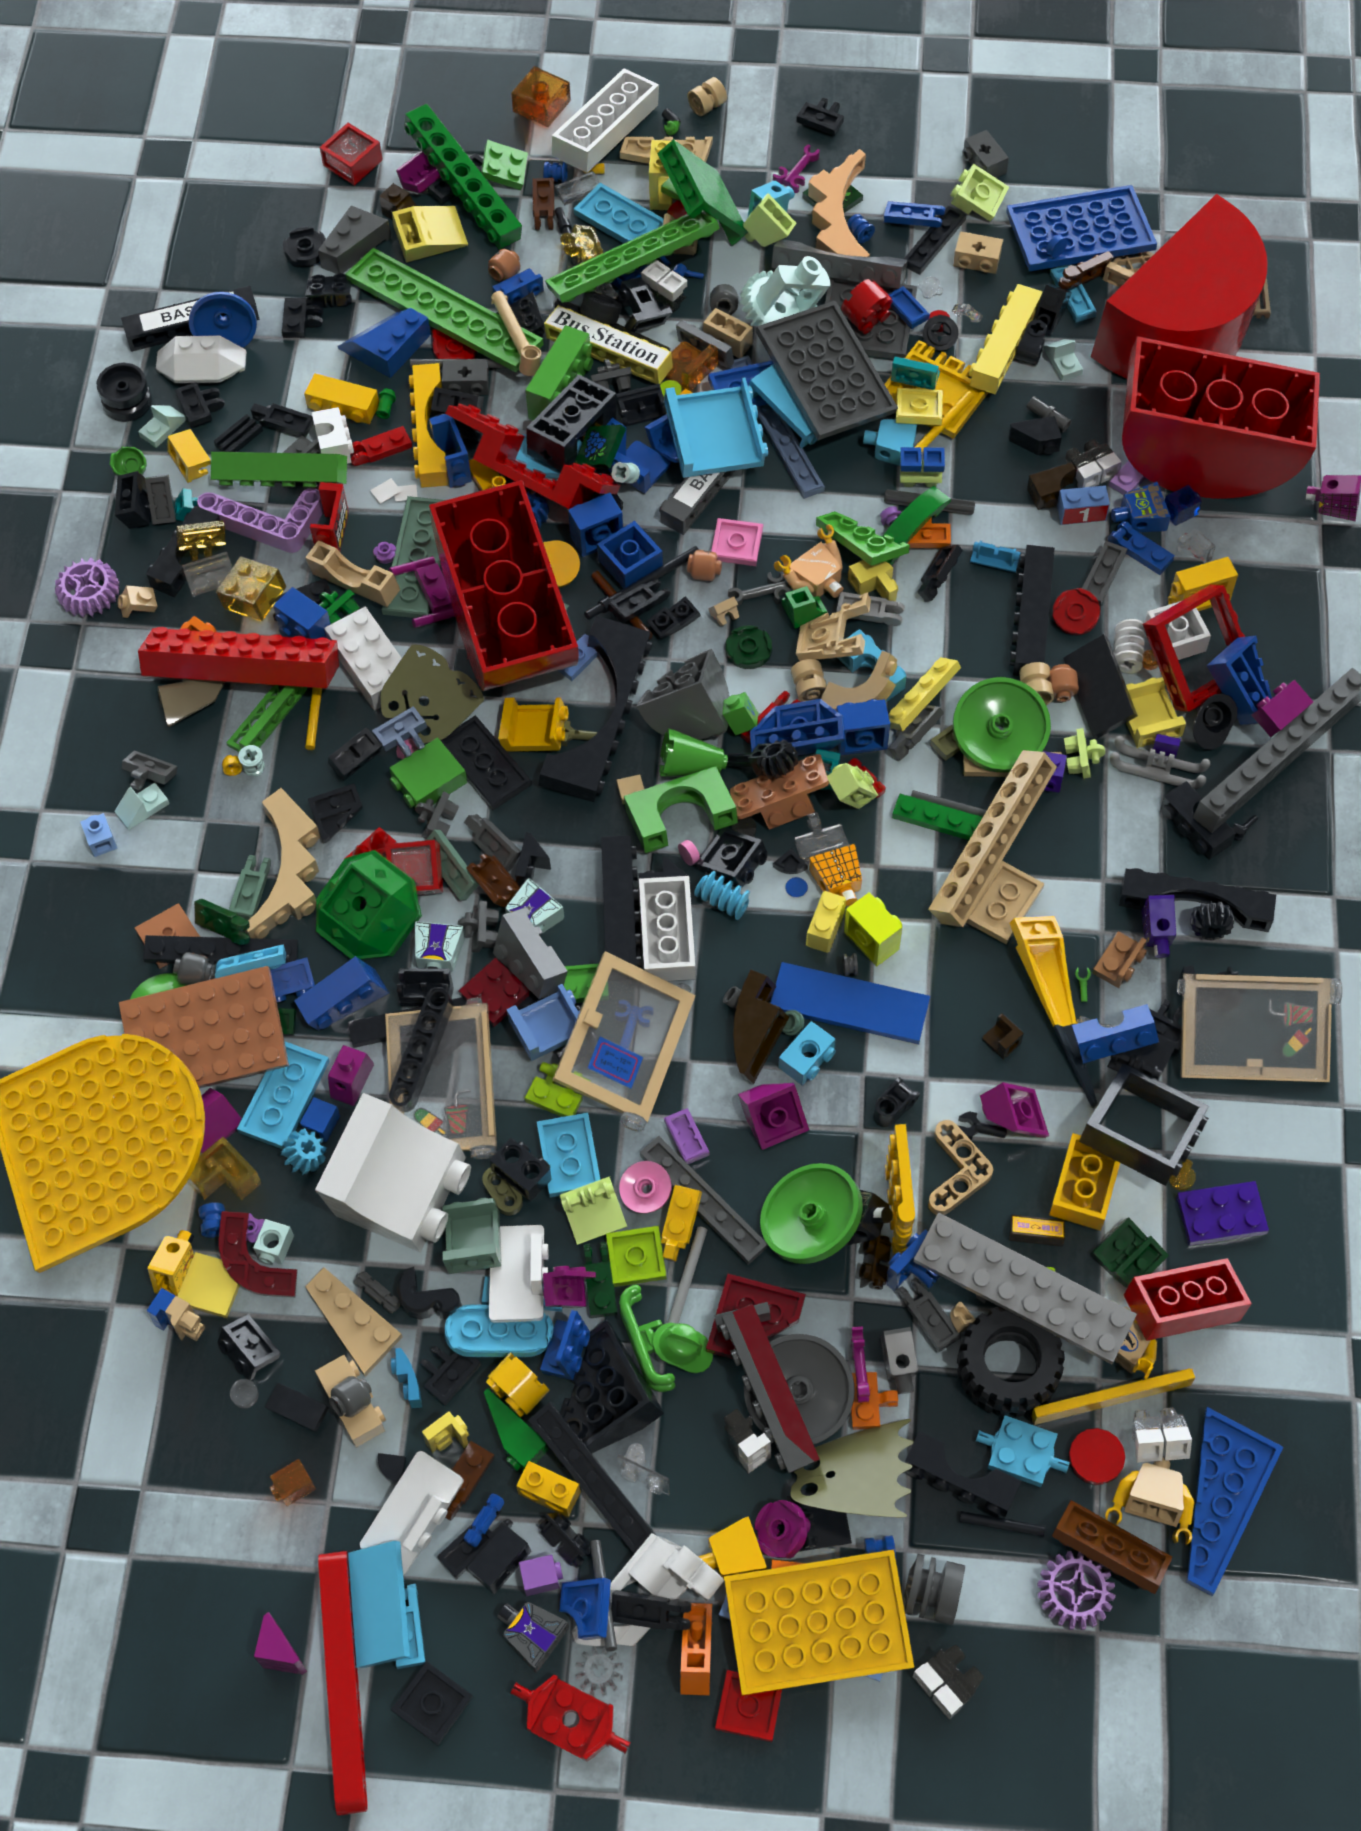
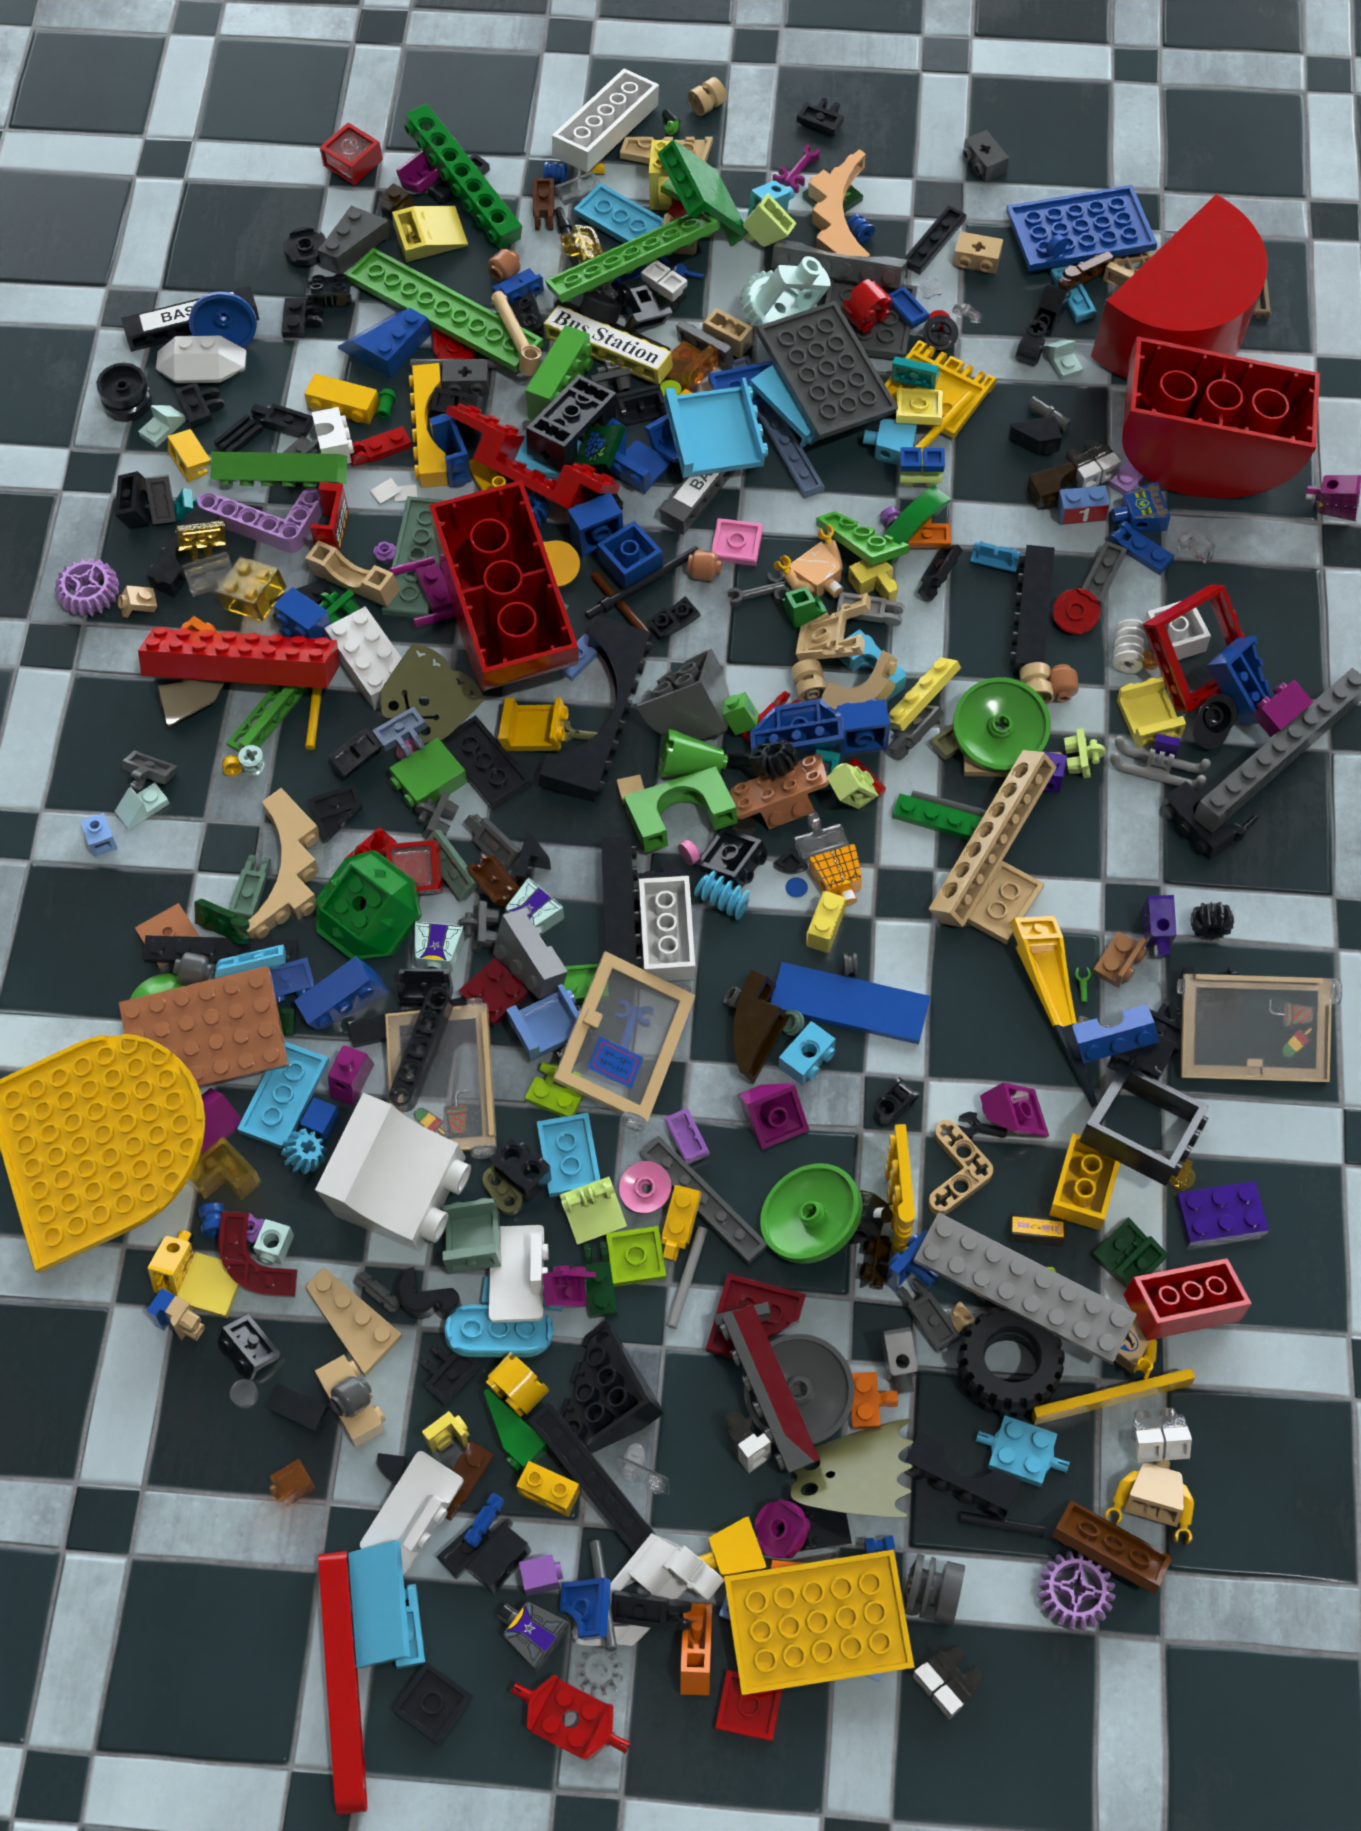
(127, 461): bright green hair -> none
(274, 1649): magenta slope -> none
(403, 1369): dark azure slope -> none
(504, 164): plate -> none
(541, 96): clear orange brick -> none
(558, 1530): black hinge -> none
(565, 1348): blue bracket -> none
(632, 473): light aqua bush -> none
(638, 601): black hinge -> none
(642, 1341): bright green piece -> none
(682, 1347): bright green piece -> none
(719, 610): tan tile -> none
(724, 298): dark grey head -> none
(748, 647): dark green tile -> none
(858, 1356): magenta bar -> none
(873, 928): neon yellow brick -> none
(907, 498): dark grey axle -> none
(913, 214): blue hinge -> none
(978, 192): yellowish green plate -> none
(1003, 1037): dark brown panel -> none
(1005, 337): light yellow brick -> none
(1097, 1456): red tile -> none
(1101, 687): black tile -> none
(1183, 504): clear blue brick -> none
(1196, 578): yellow window -> none
(1229, 1484): blue wing -> none
(1250, 908): black arch -> none

